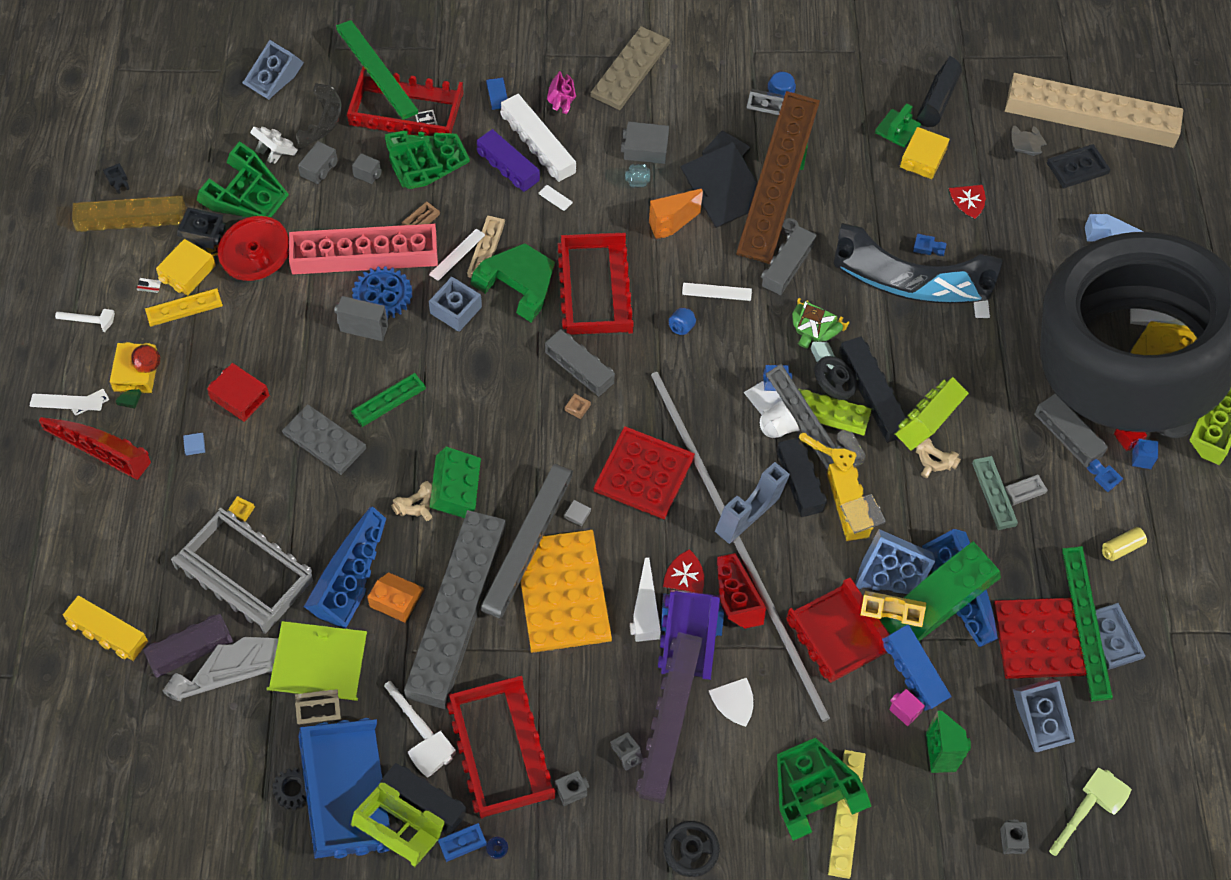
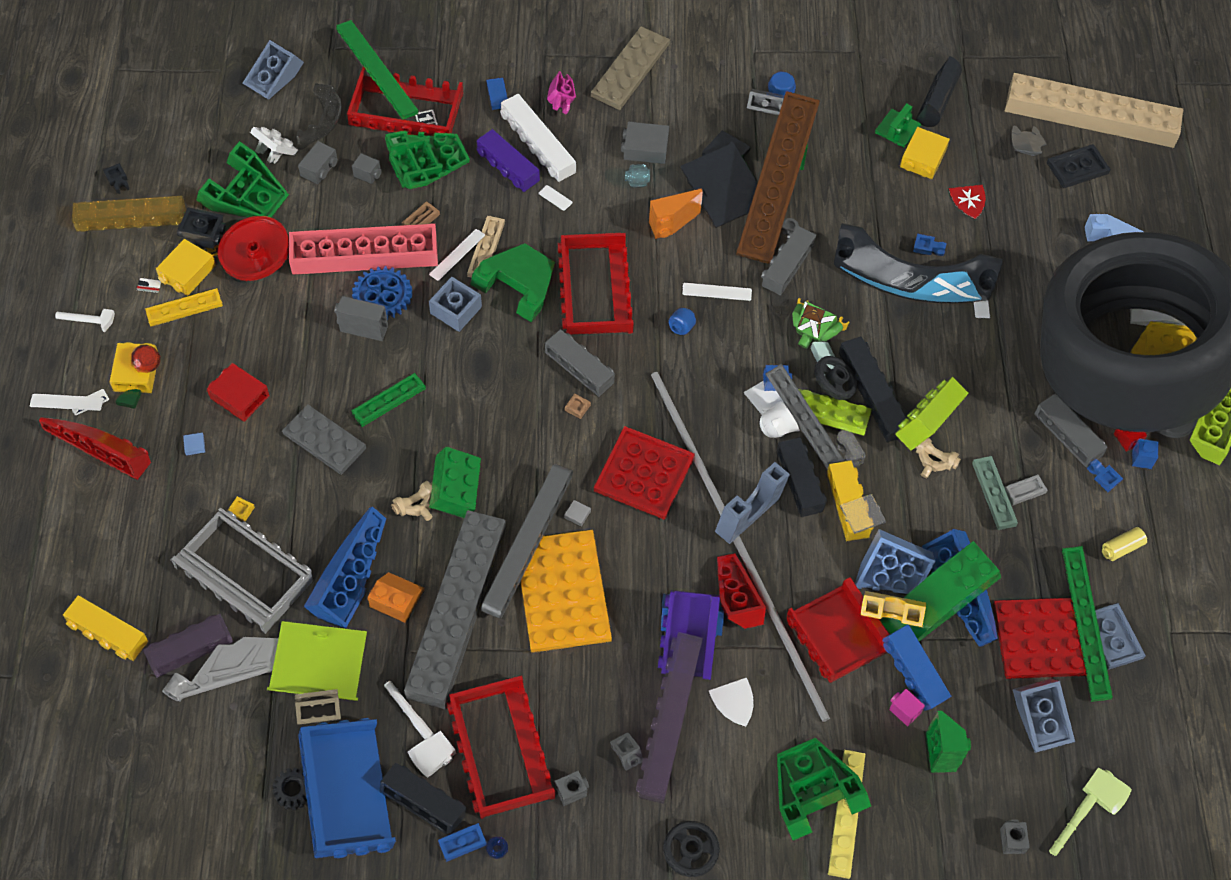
(426, 823): lime piece -> none
(645, 617): white slope -> none
(685, 574): red sticker -> none
(834, 453): yellow piece -> none

